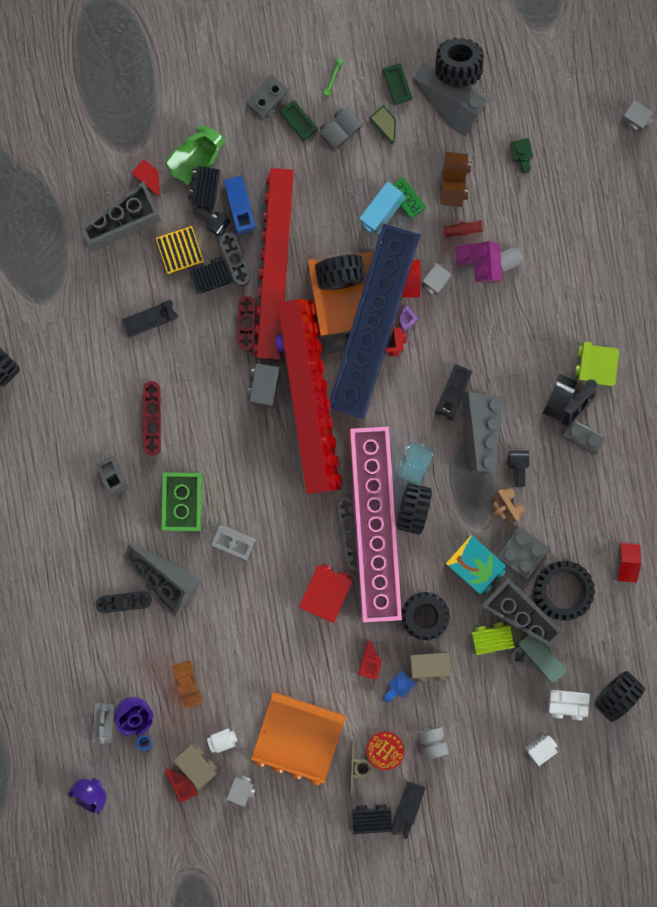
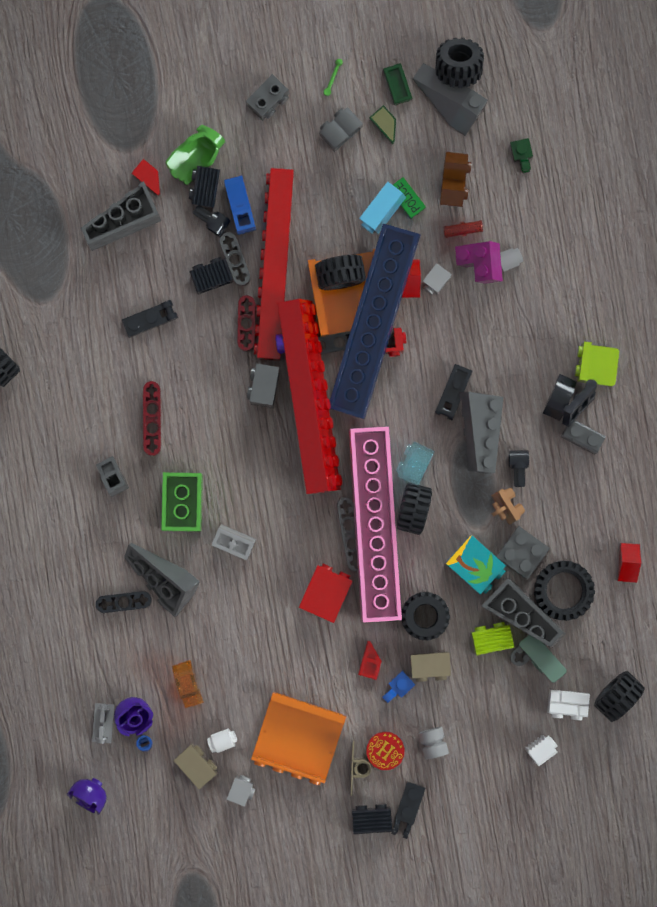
(179, 250): tile -> none
(182, 785): red tile -> none
(298, 120): dark green tile -> none
(407, 318): medium lavender tile -> none
(637, 117): light grey brick -> none

